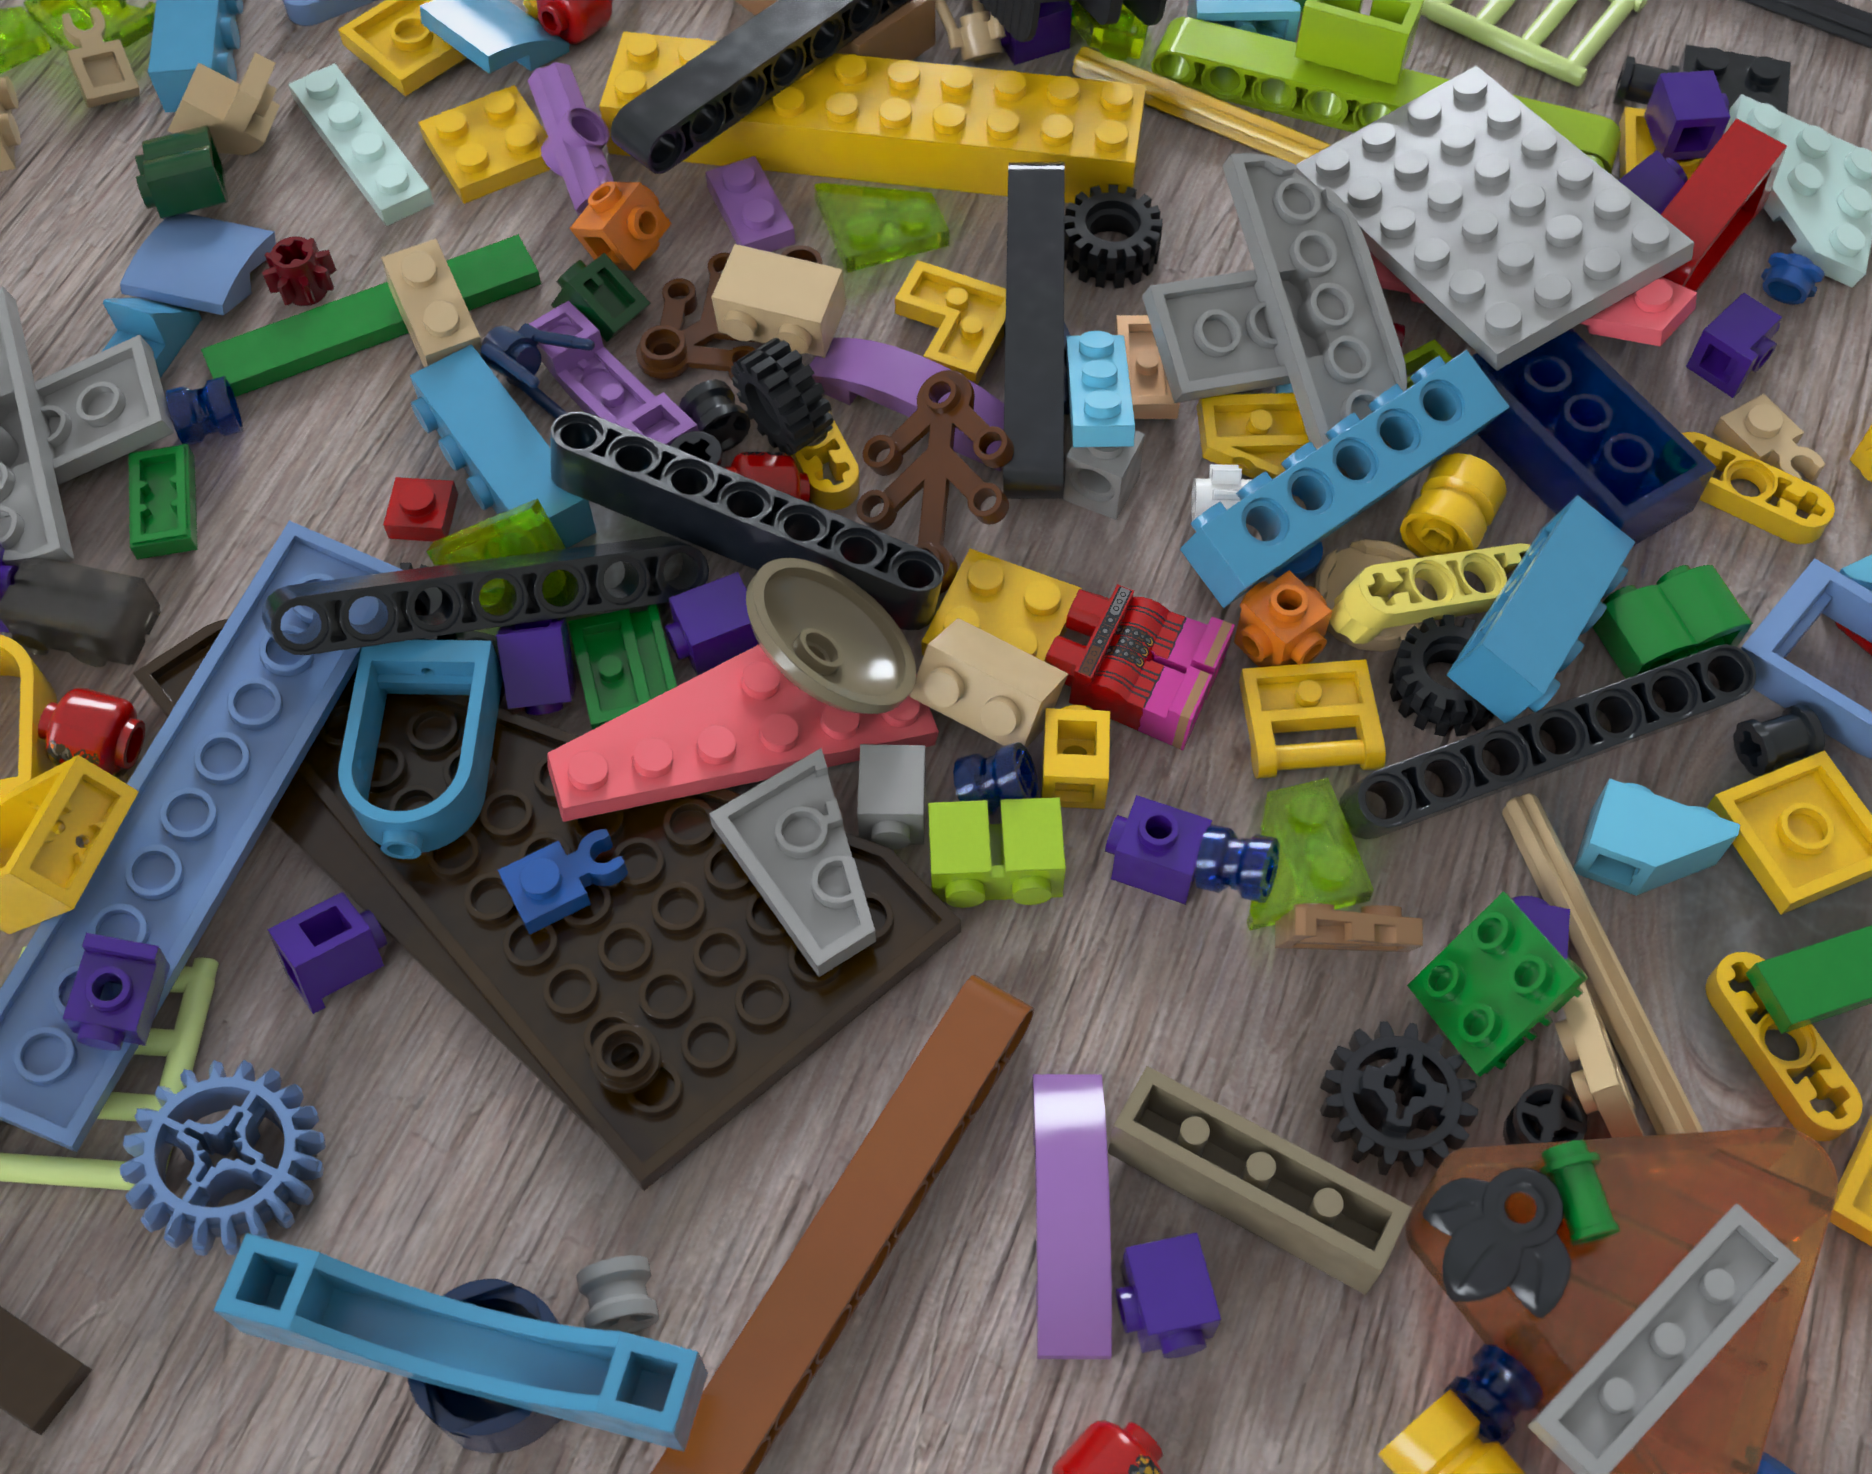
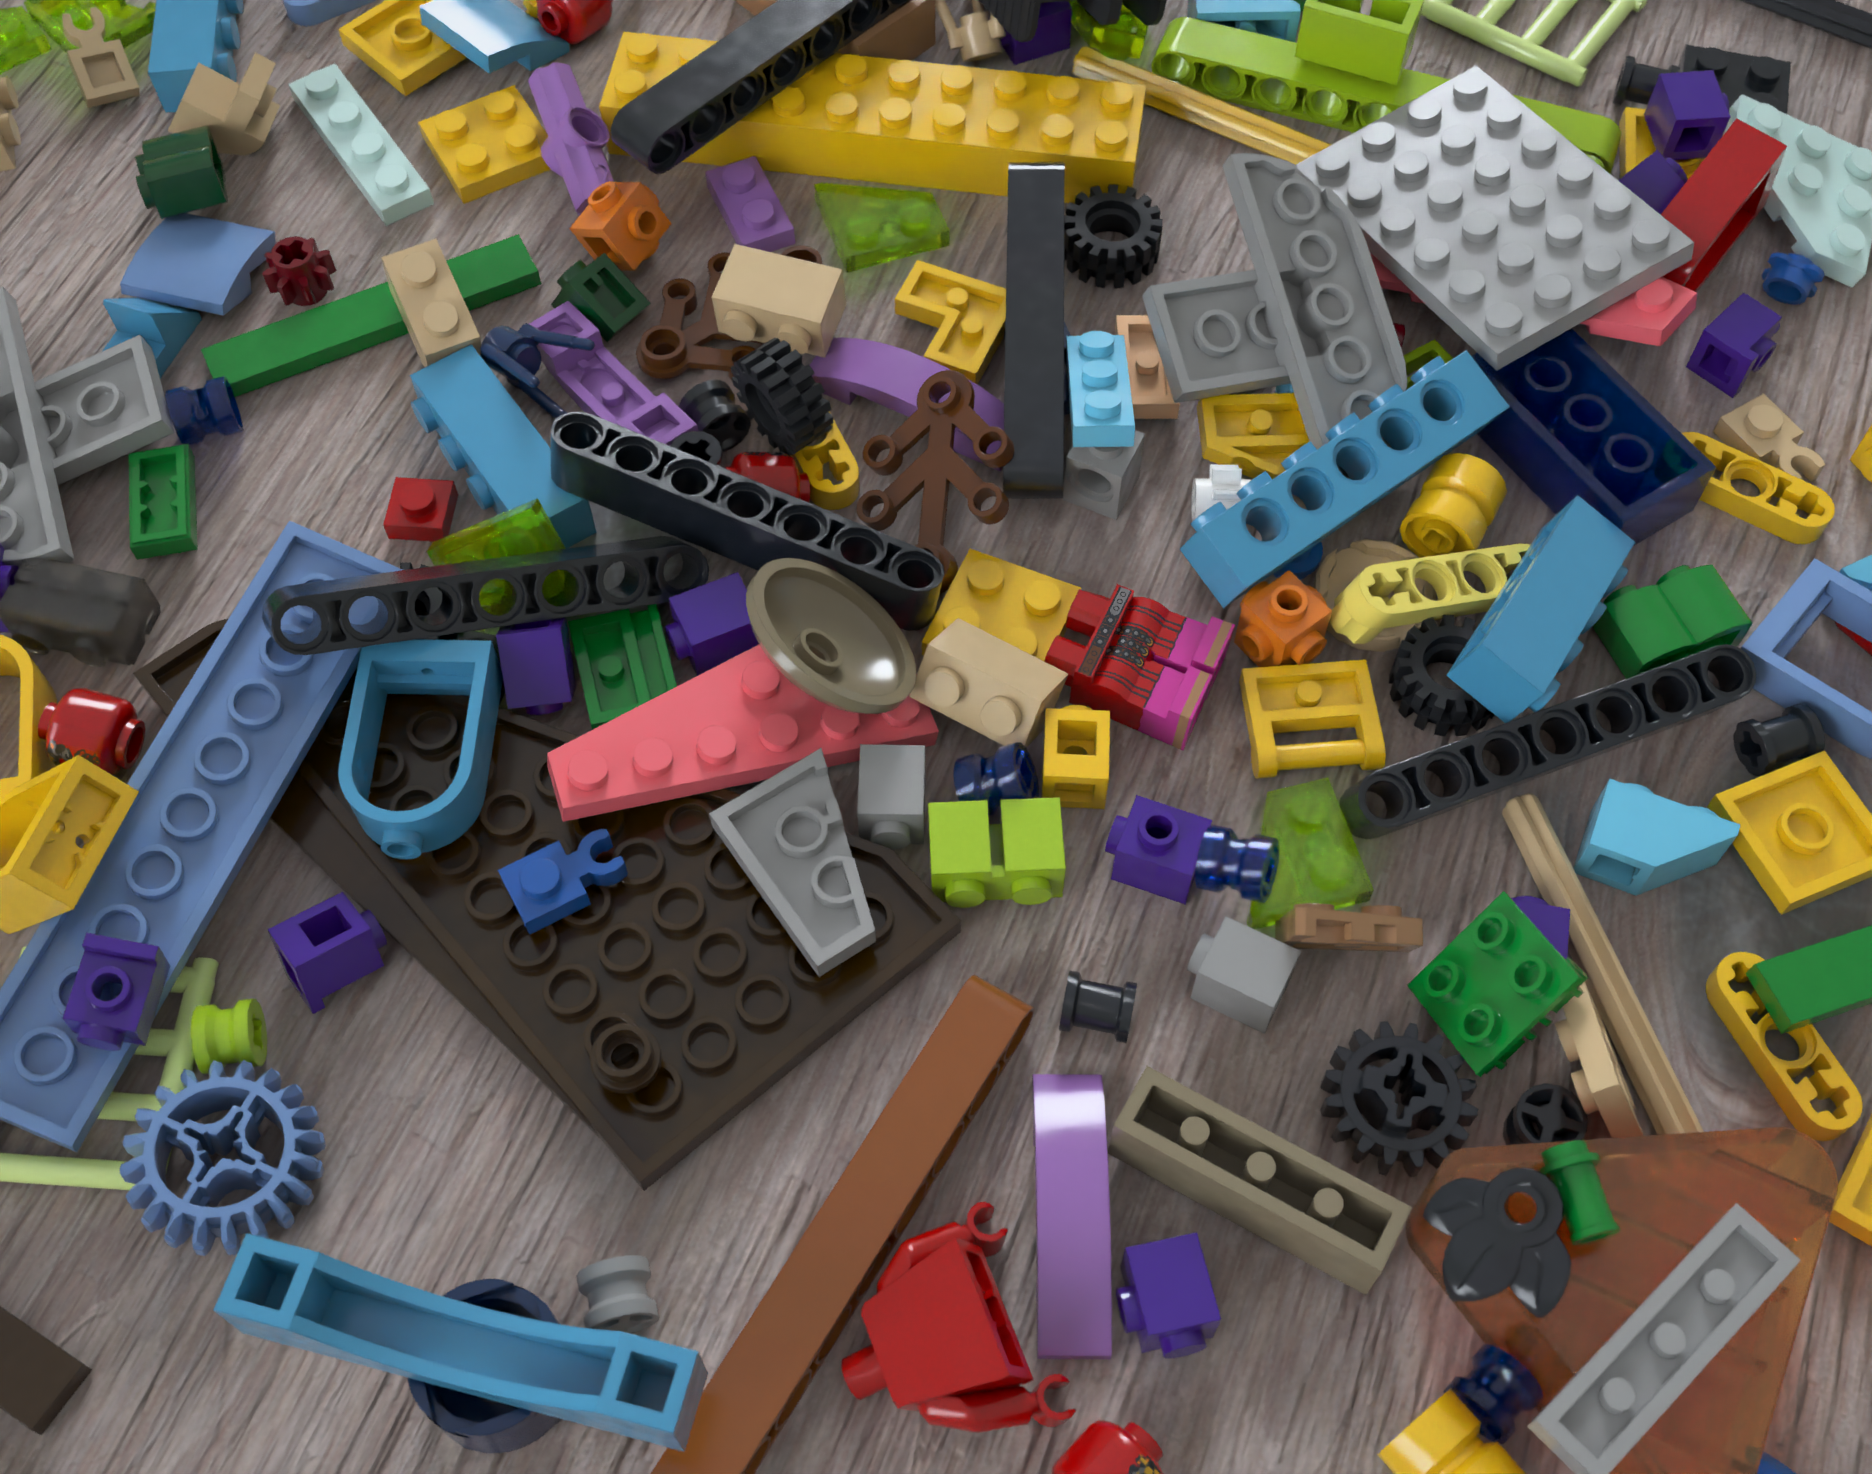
(229, 1034): none -> lime wheel
(947, 1336): none -> red torso
(1098, 1006): none -> black bush
(1242, 973): none -> light grey brick

